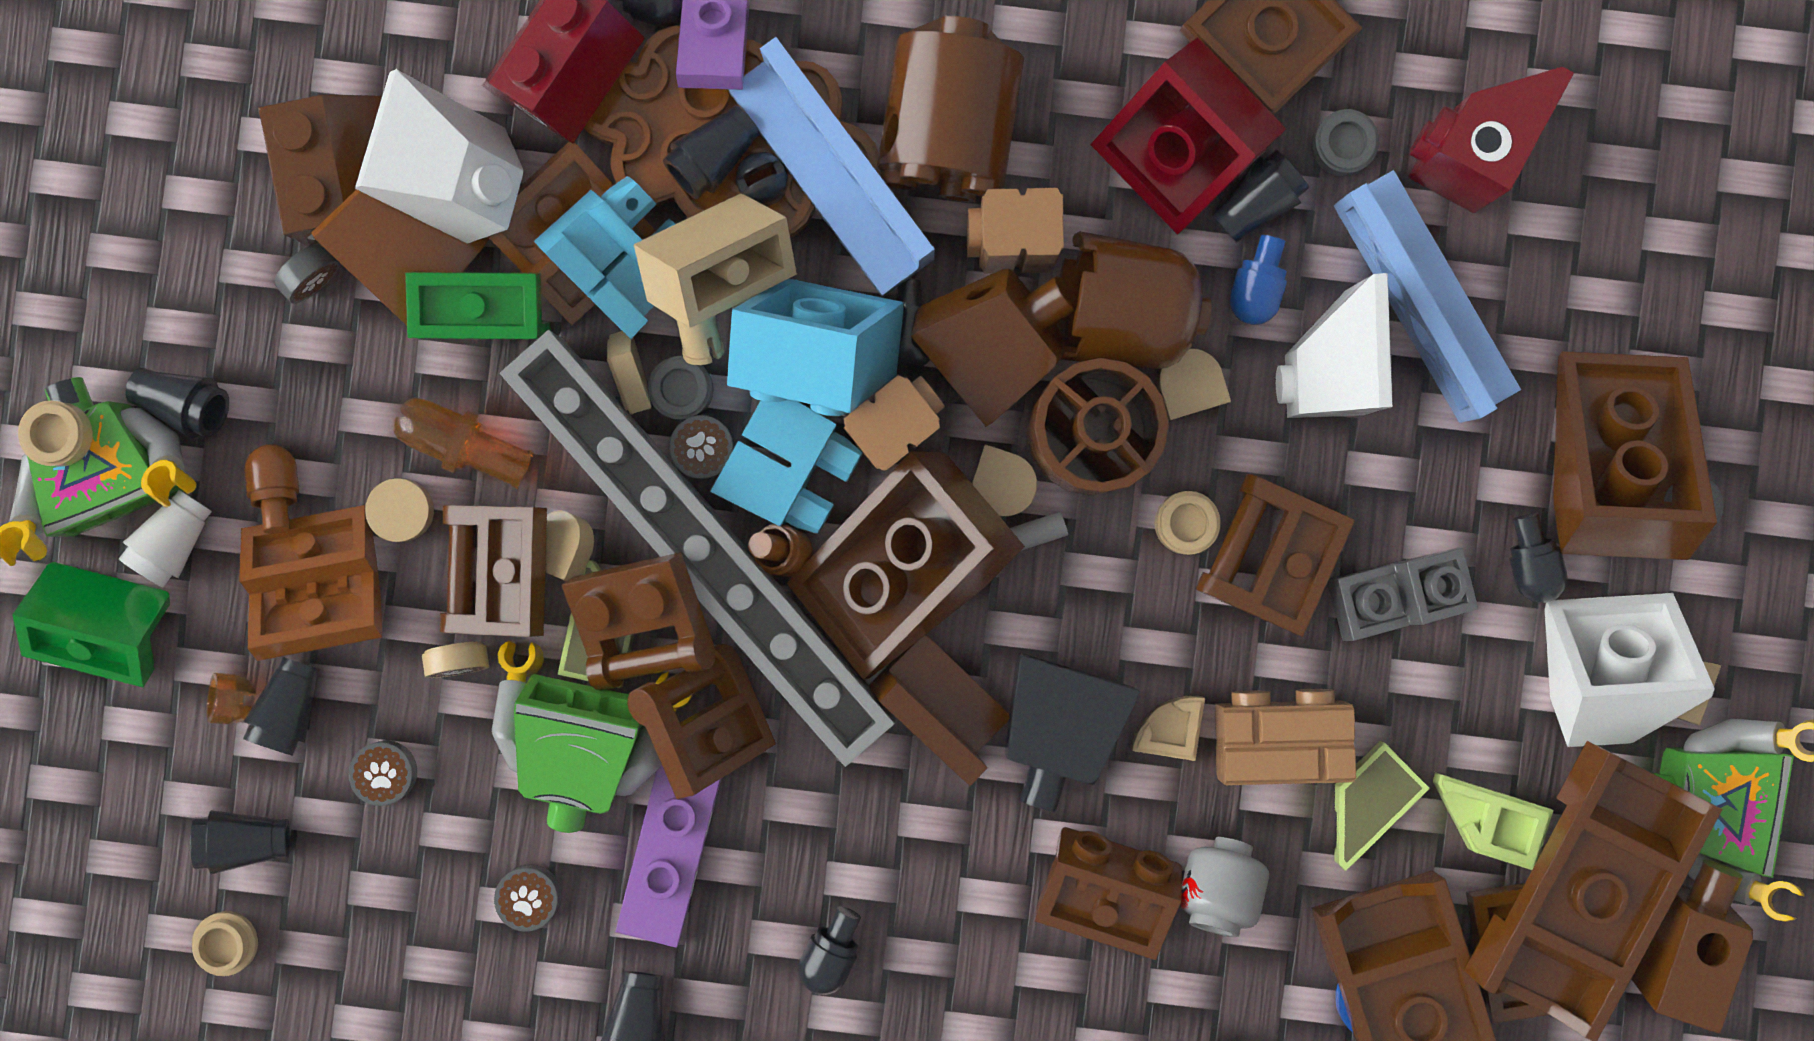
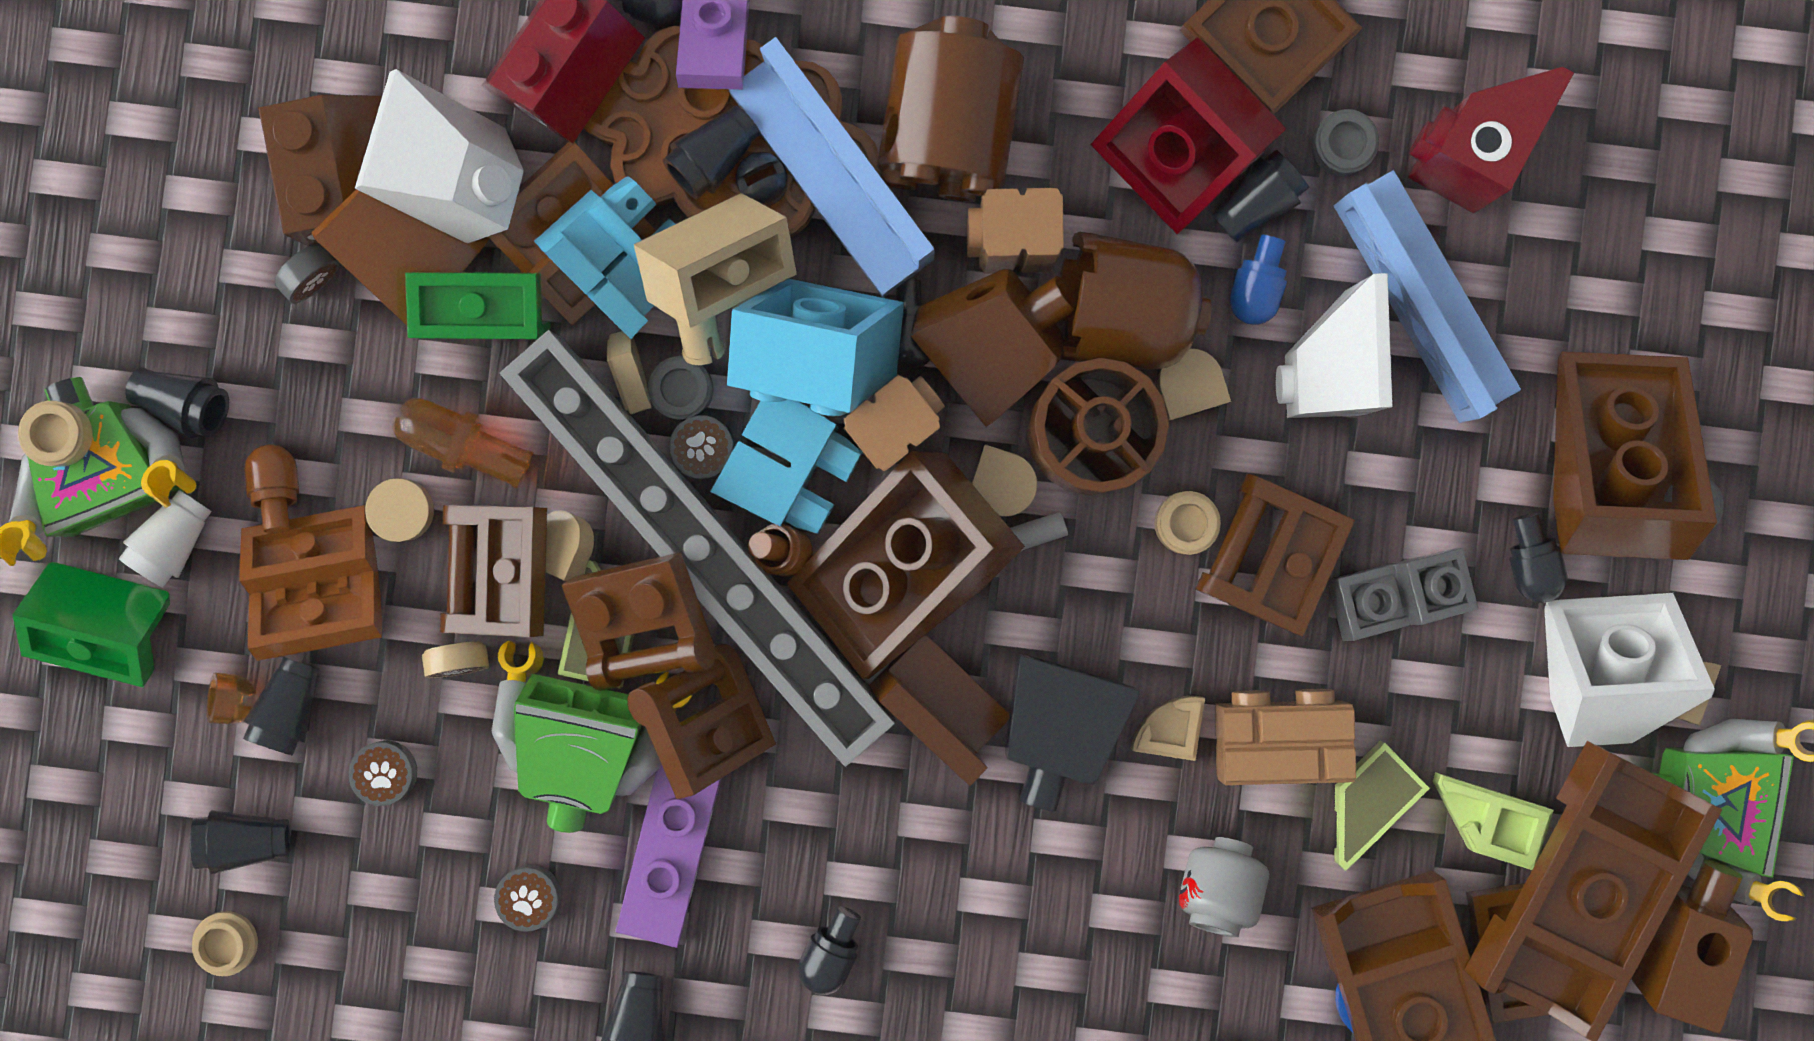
(1110, 893): reddish brown bracket -> none

